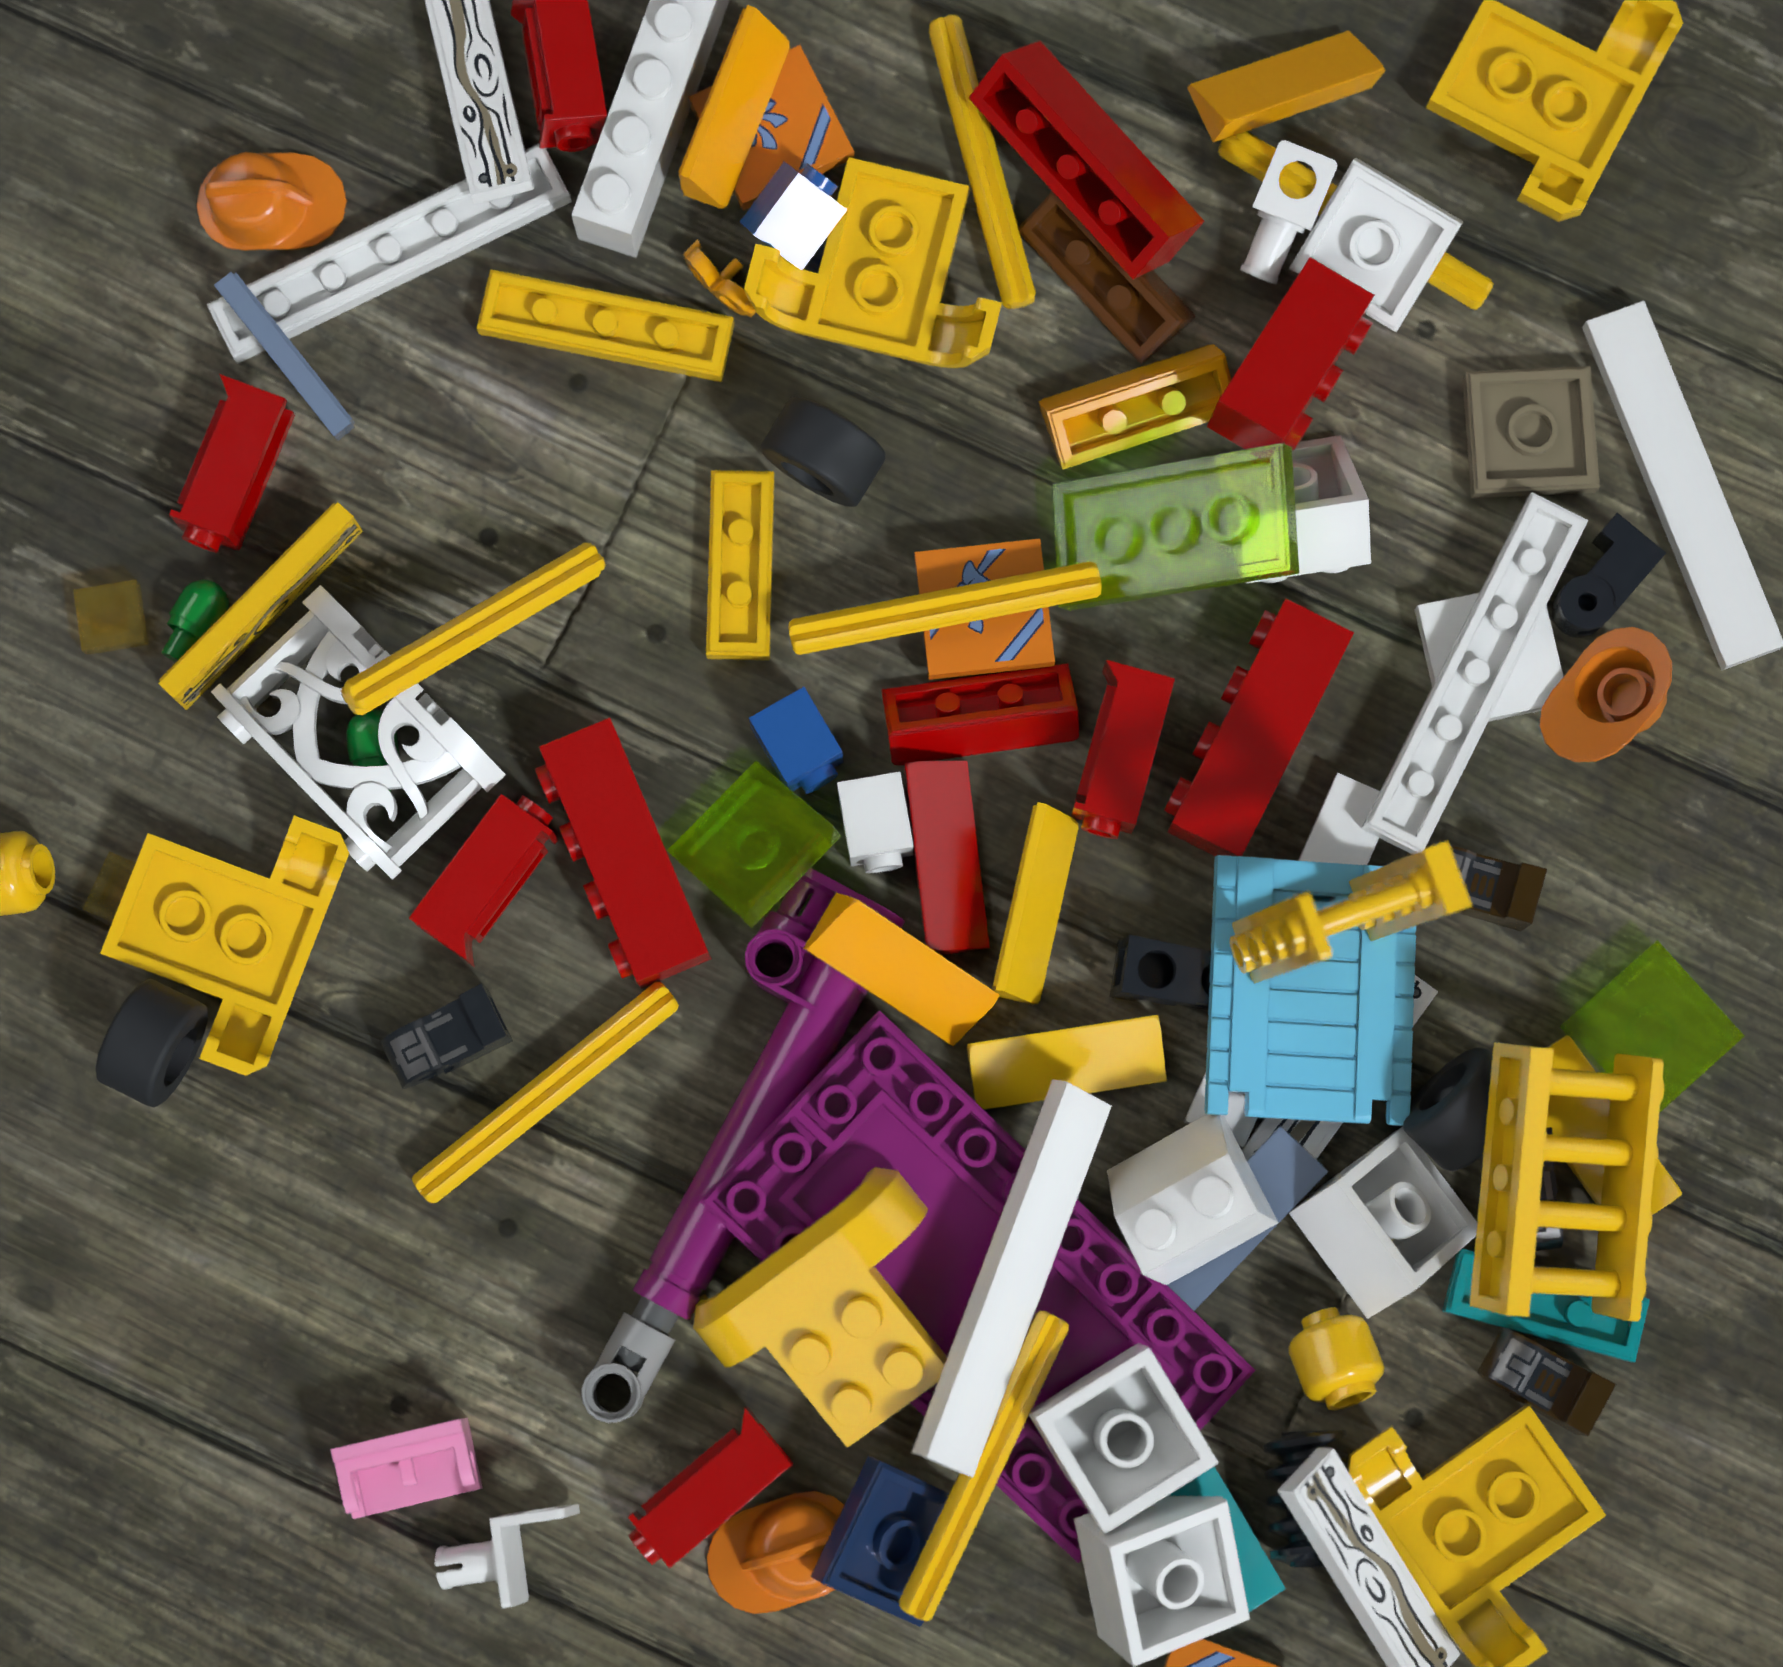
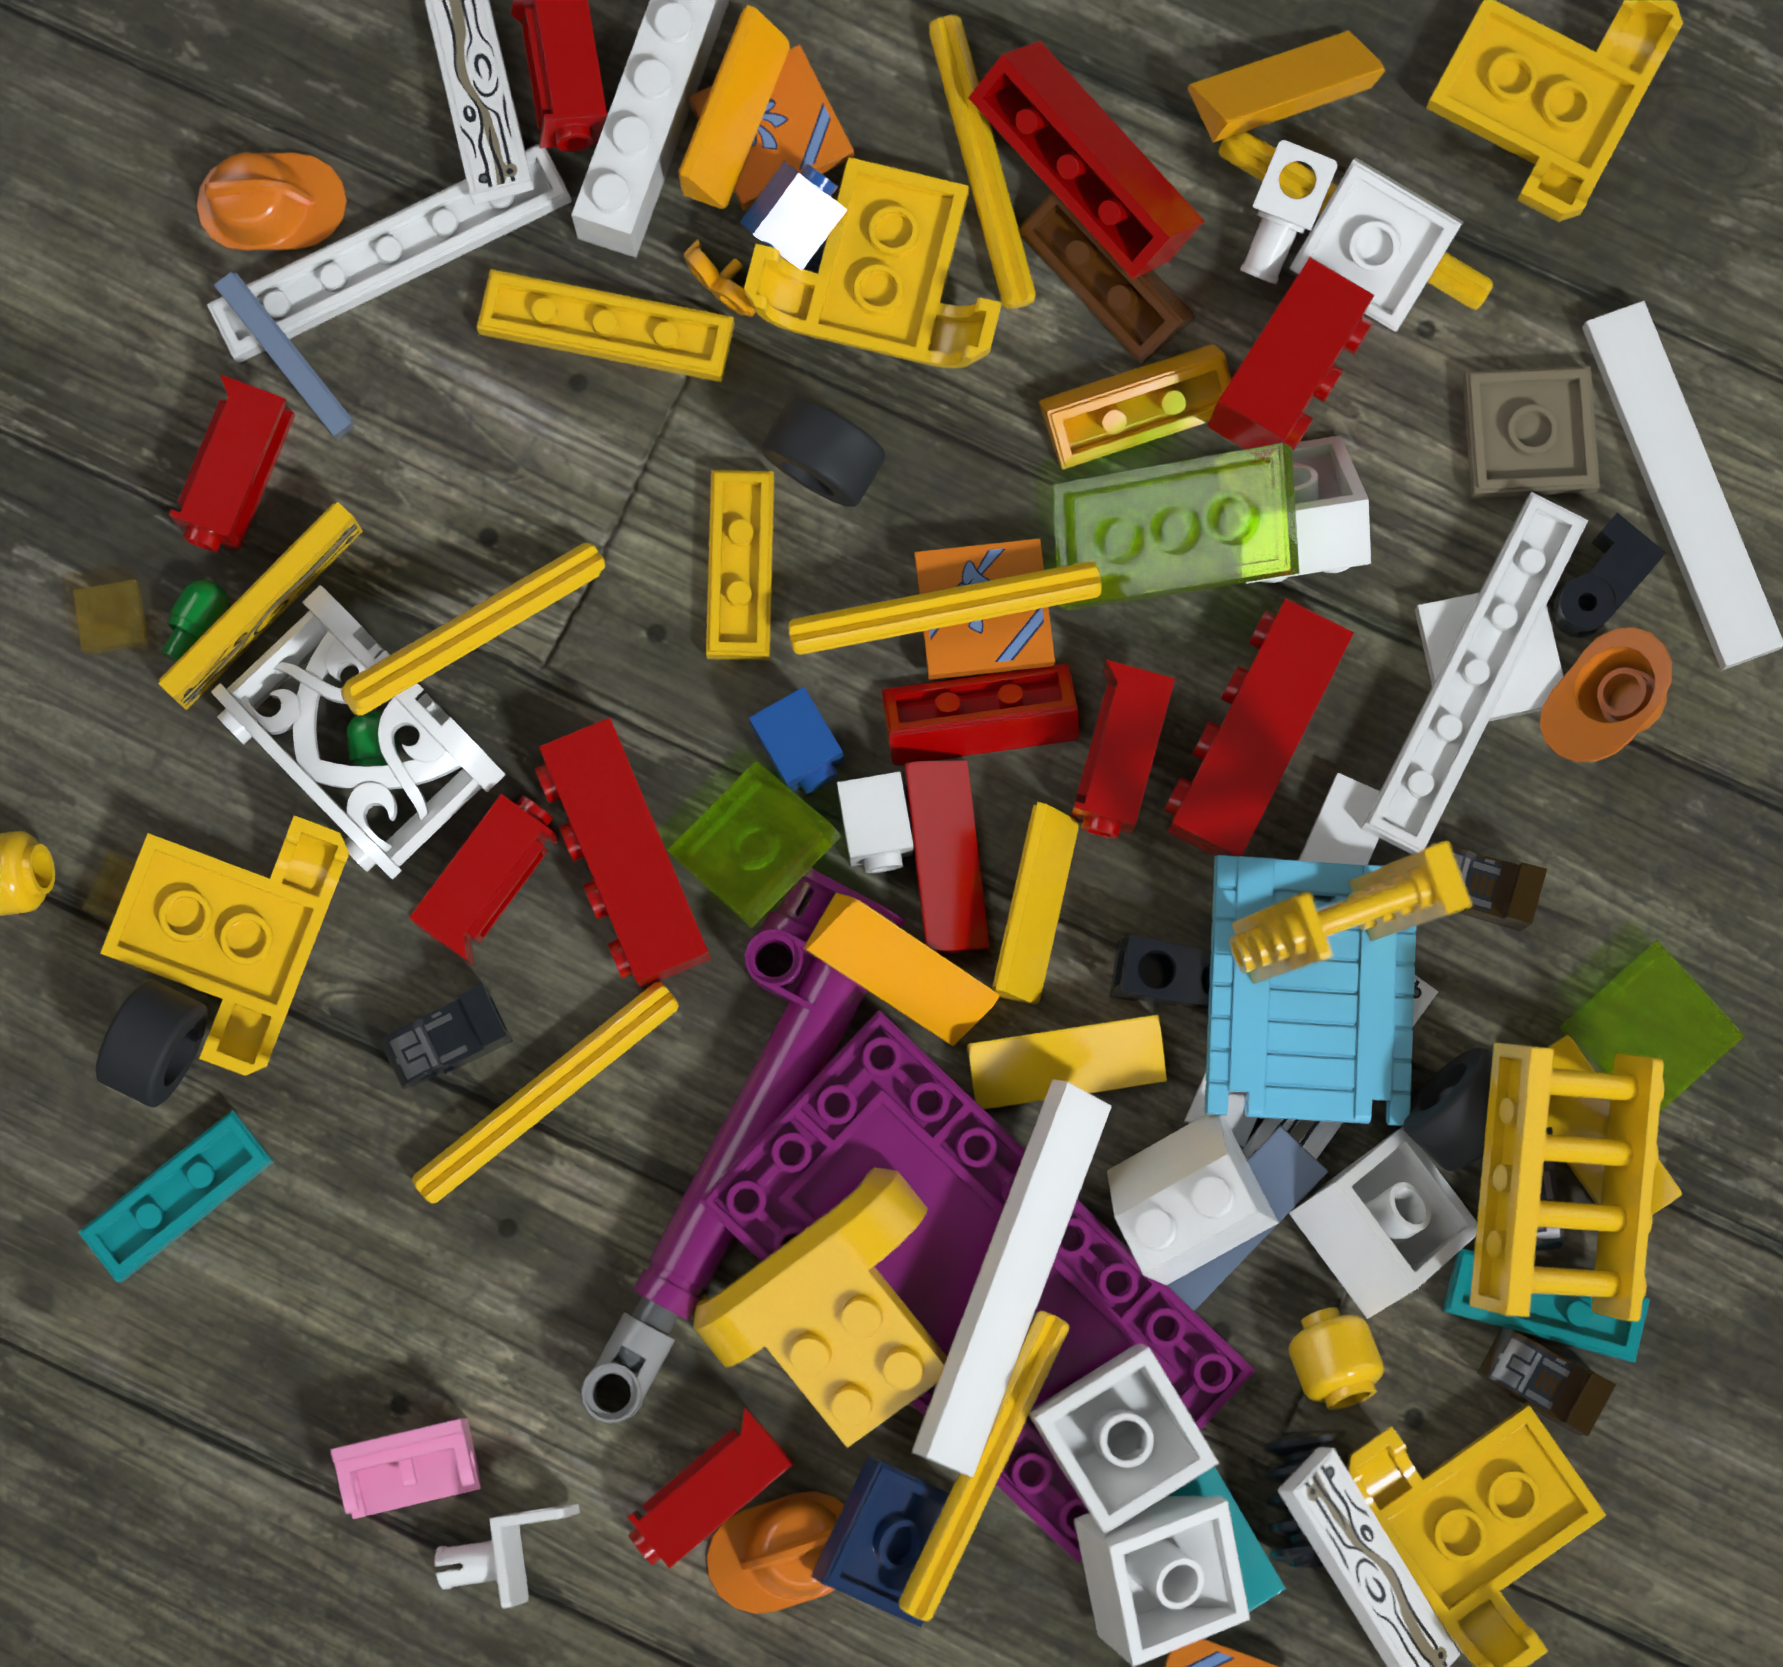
(176, 1196): none -> teal tile

